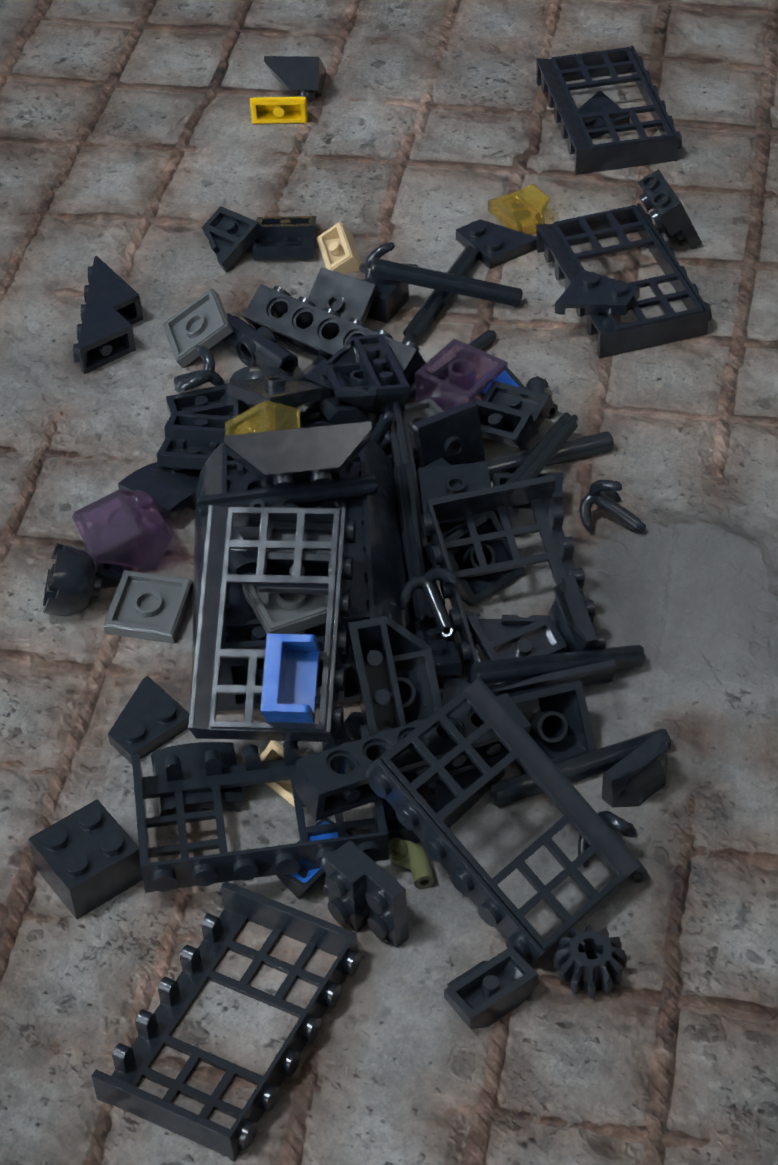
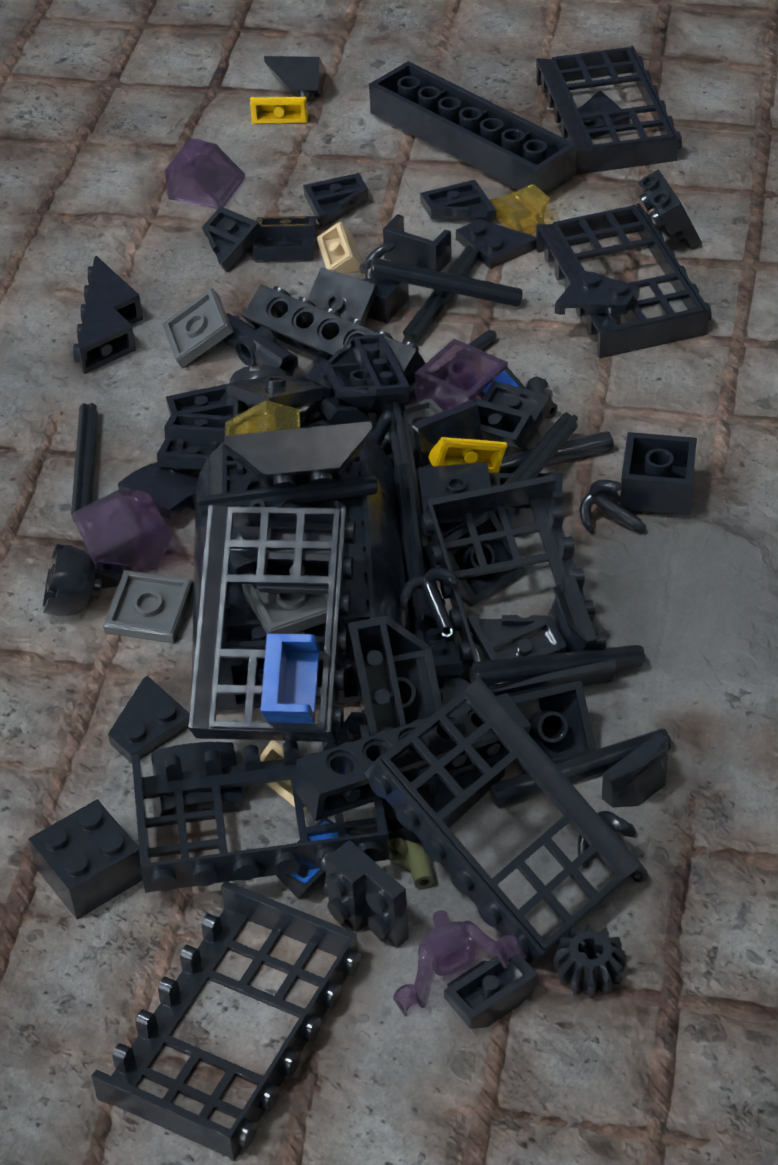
(84, 457): none -> black axle
(197, 378): black piece -> none
(202, 175): none -> clear purple slope
(335, 196): none -> black wing
(415, 249): none -> black panel
(449, 952): none -> clear purple piece
(459, 202): none -> black wing
(465, 451): none -> yellow slope
(472, 128): none -> black brick
(658, 473): none -> black brick

